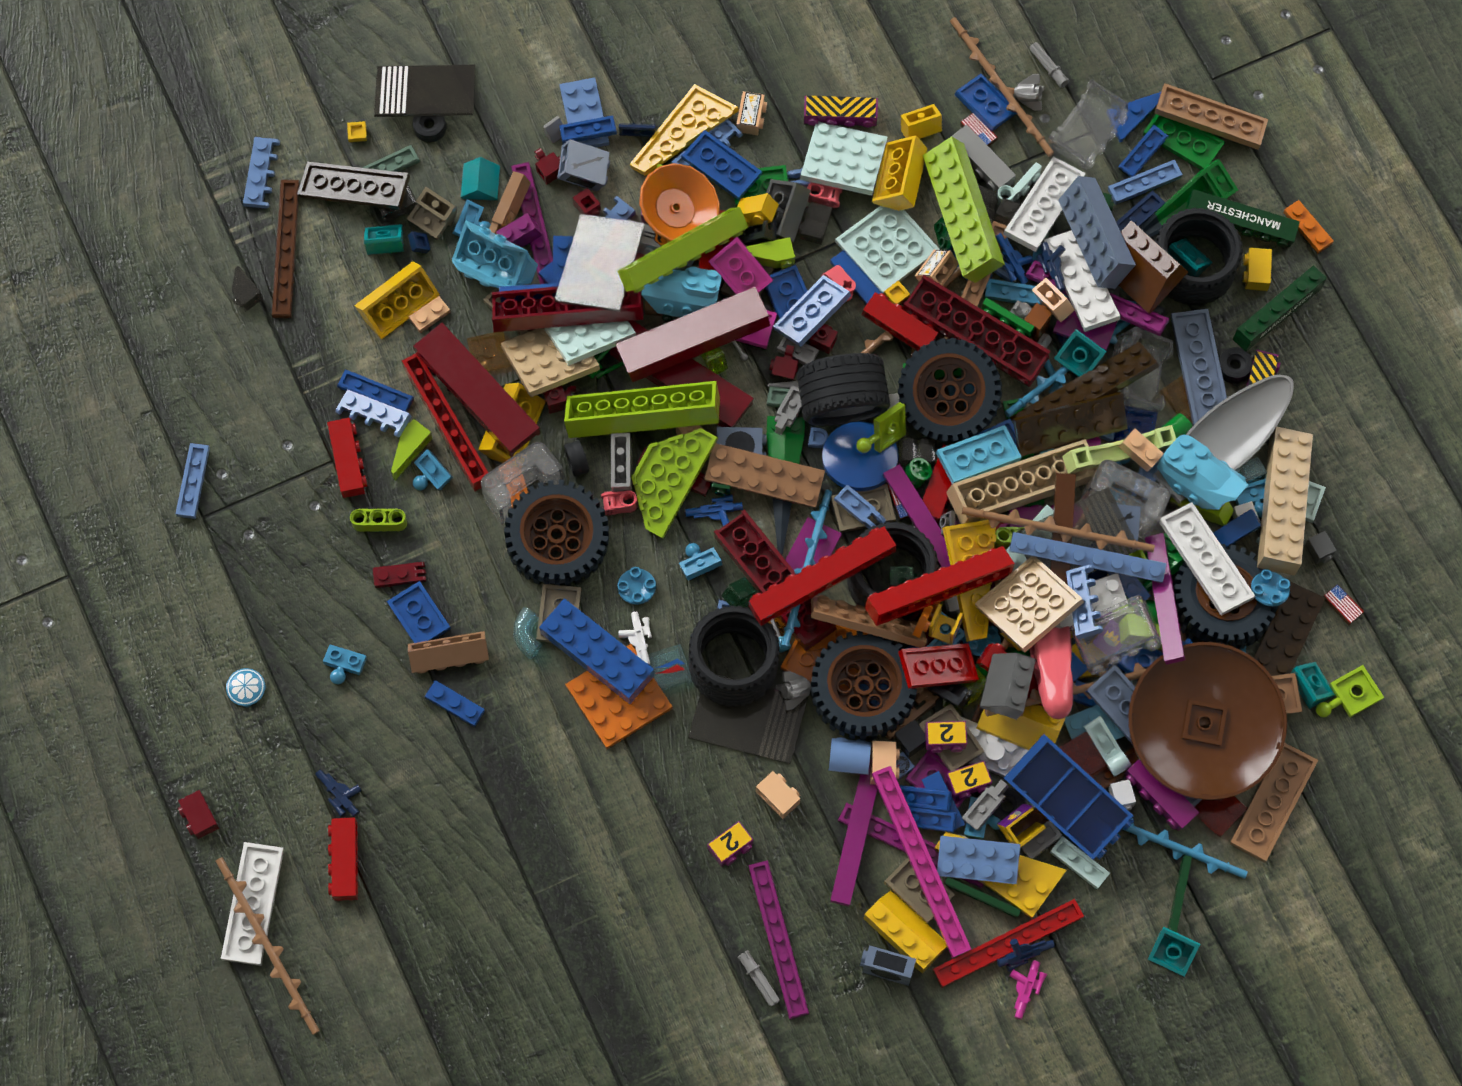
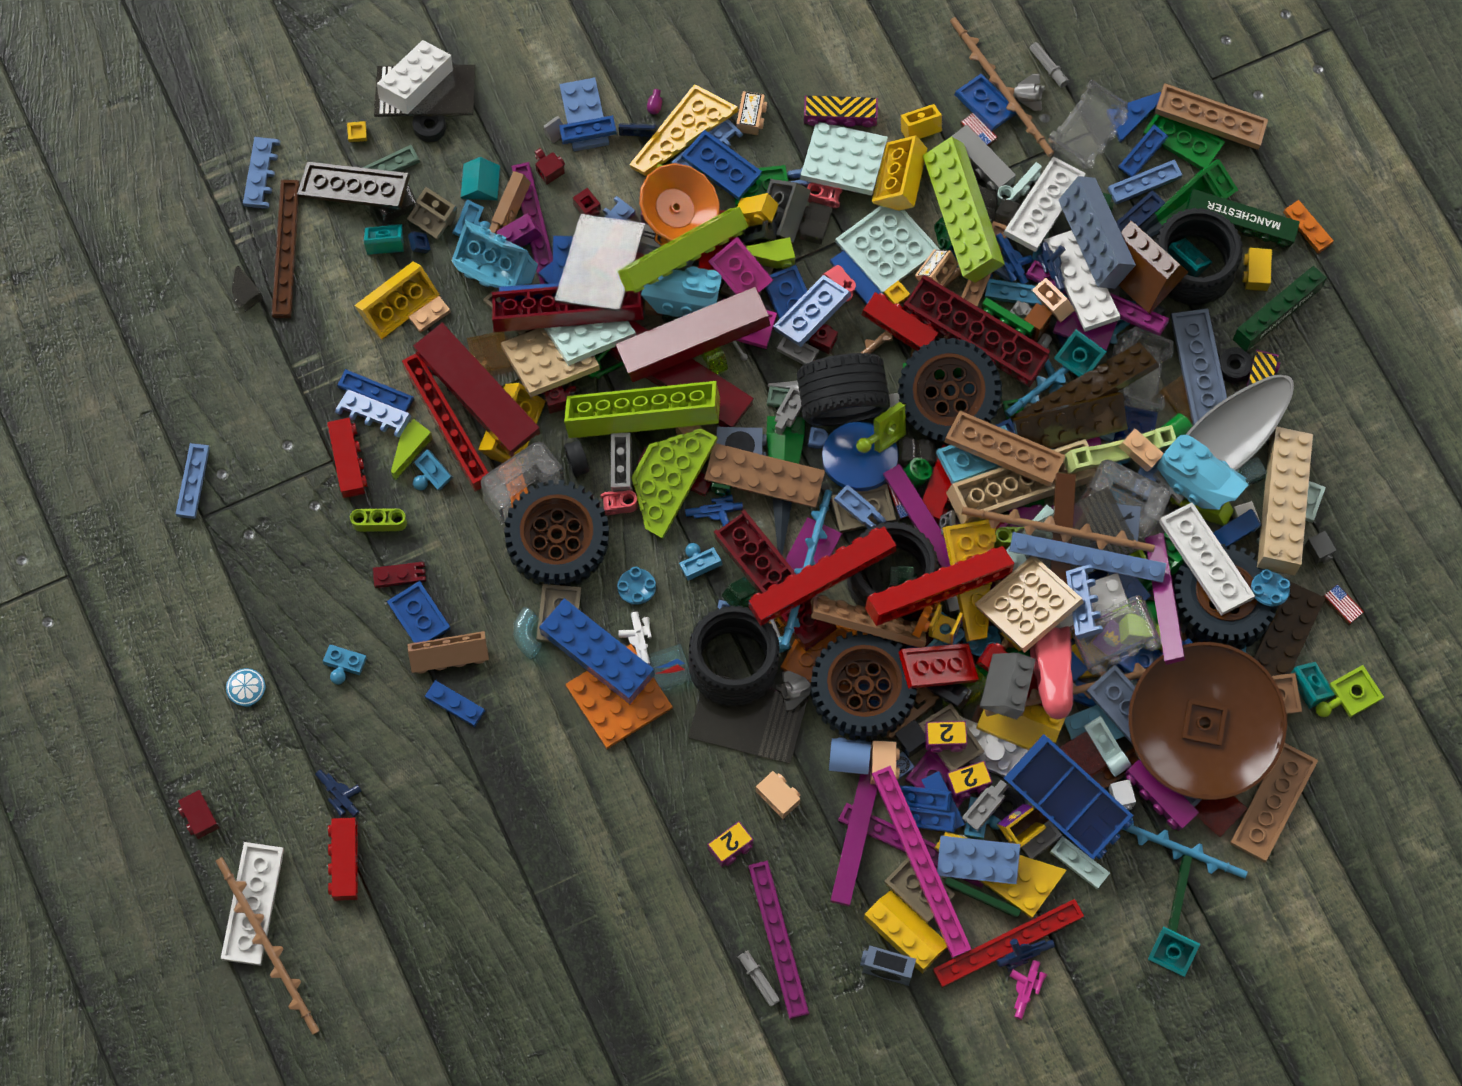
(415, 77): none -> white brick
(583, 165): sand blue brick -> none
(654, 102): none -> magenta cylinder
(785, 366): dark red brick -> none
(1005, 448): none -> medium nougat plate
(1253, 493): dark azure plate -> none

